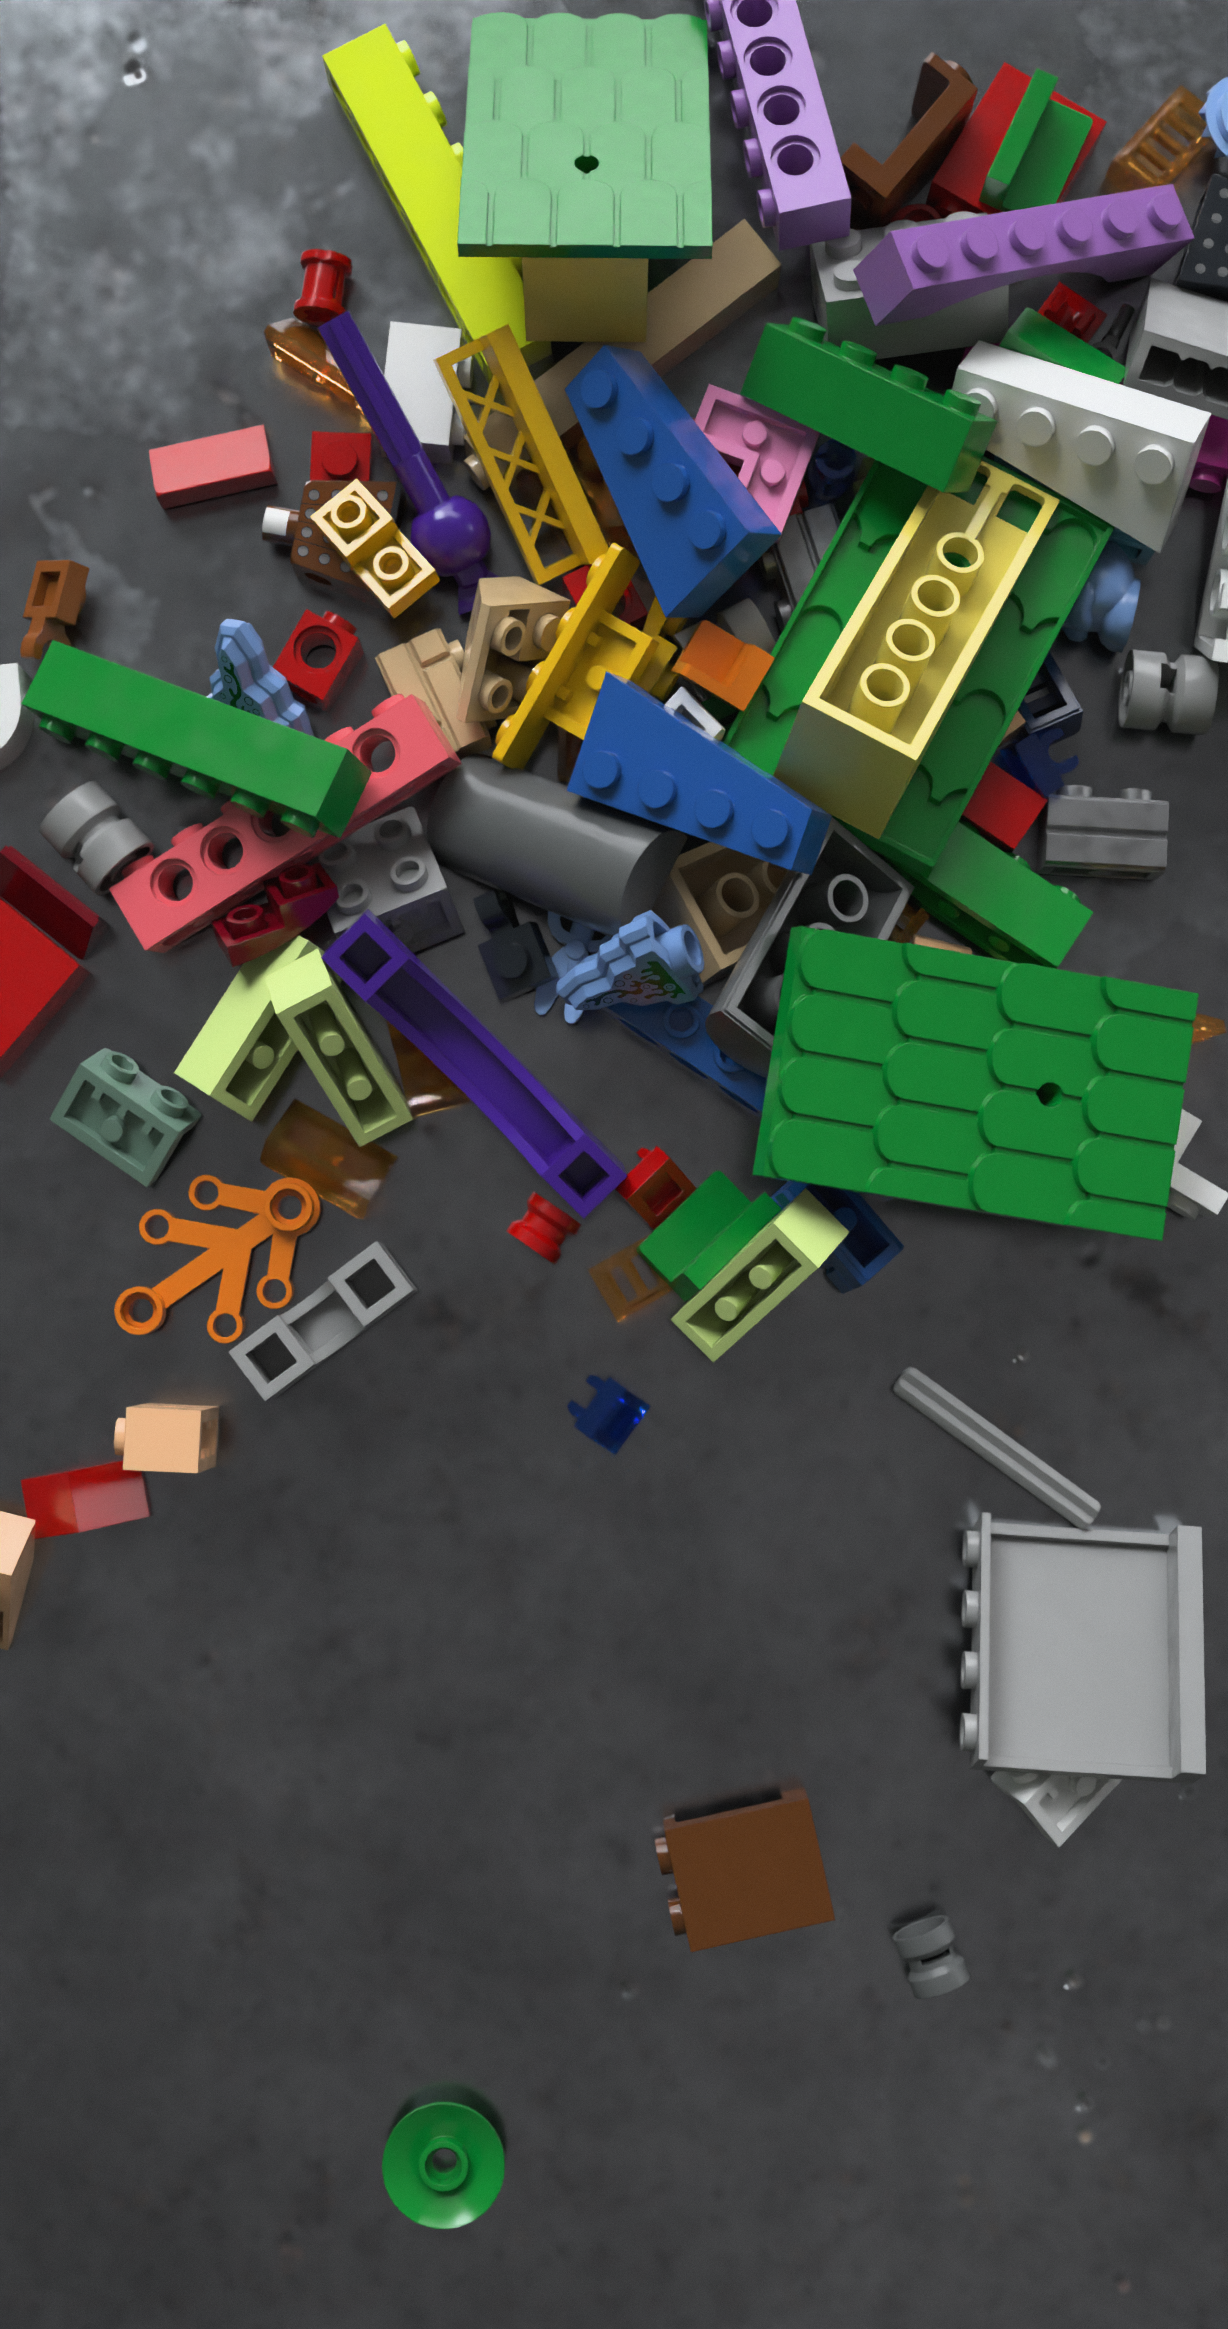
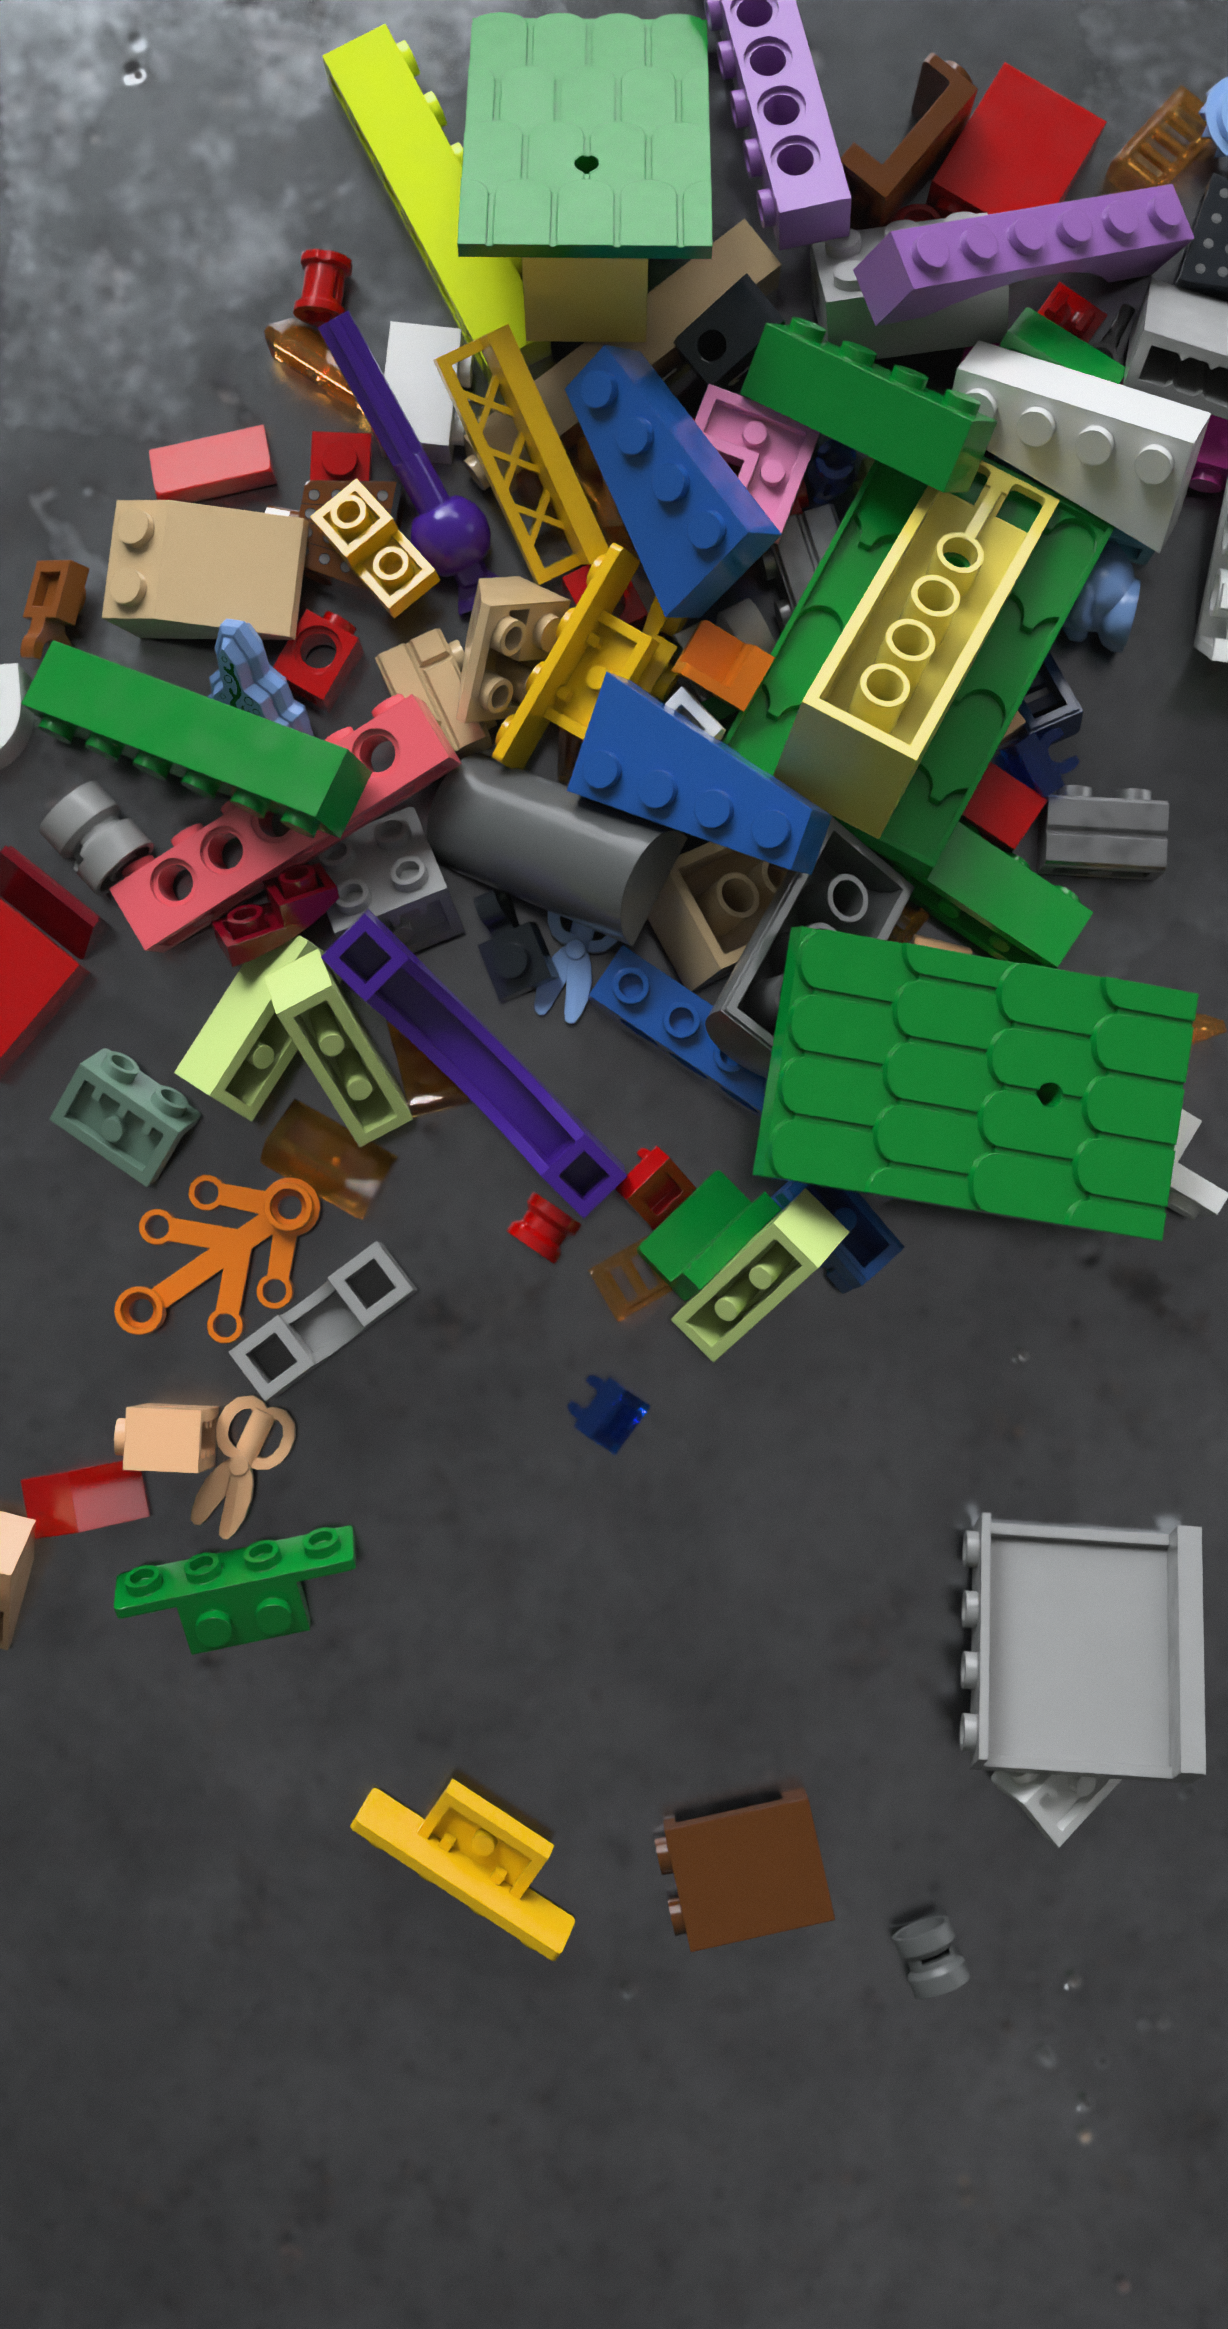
(194, 565): none -> tan slope
(235, 1475): none -> light nougat piece
(238, 1592): none -> green bracket
(438, 2194): green dish -> none
(473, 1856): none -> yellow bracket
(638, 967): medium blue rock -> none
(727, 328): none -> black torso
(997, 1448): light grey axle -> none
(1036, 150): green panel -> none
(1168, 692): light grey wheel -> none

